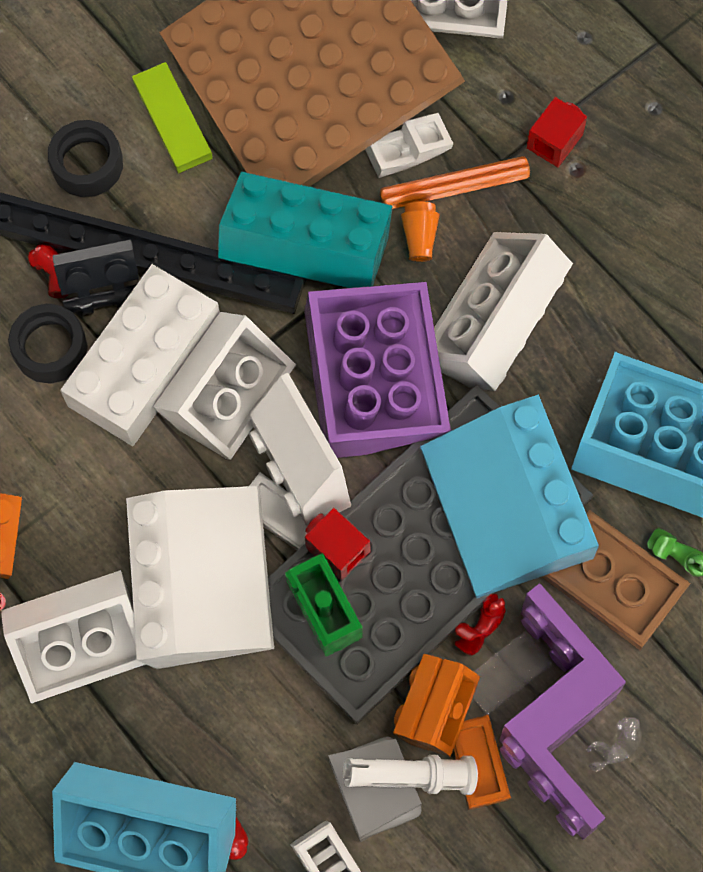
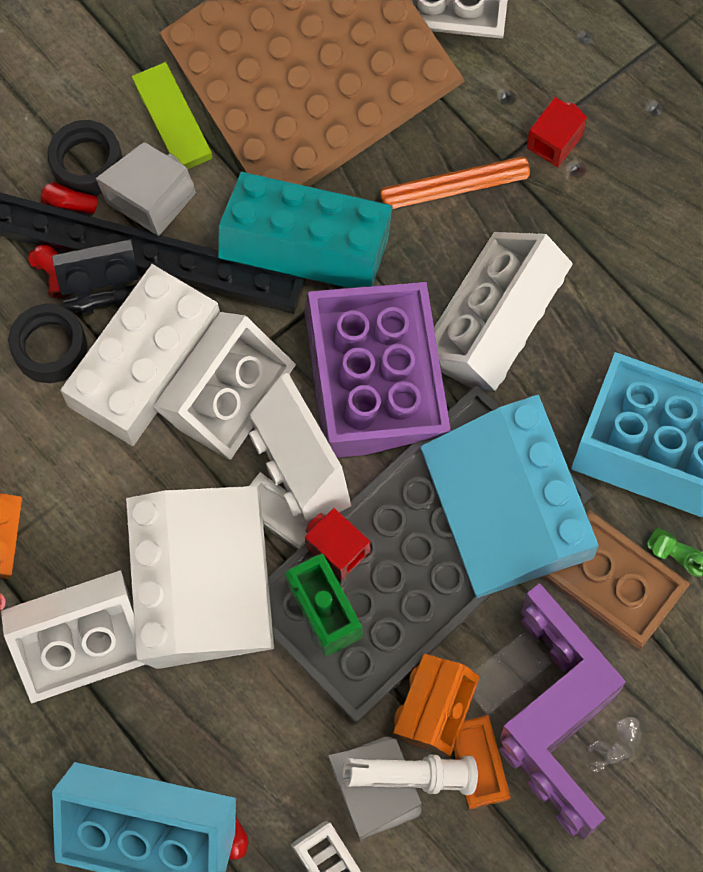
(66, 198): none -> red arm
(147, 187): none -> light grey torso
(412, 145): white slope -> none
(420, 229): orange cone -> none
(490, 619): red arm -> none

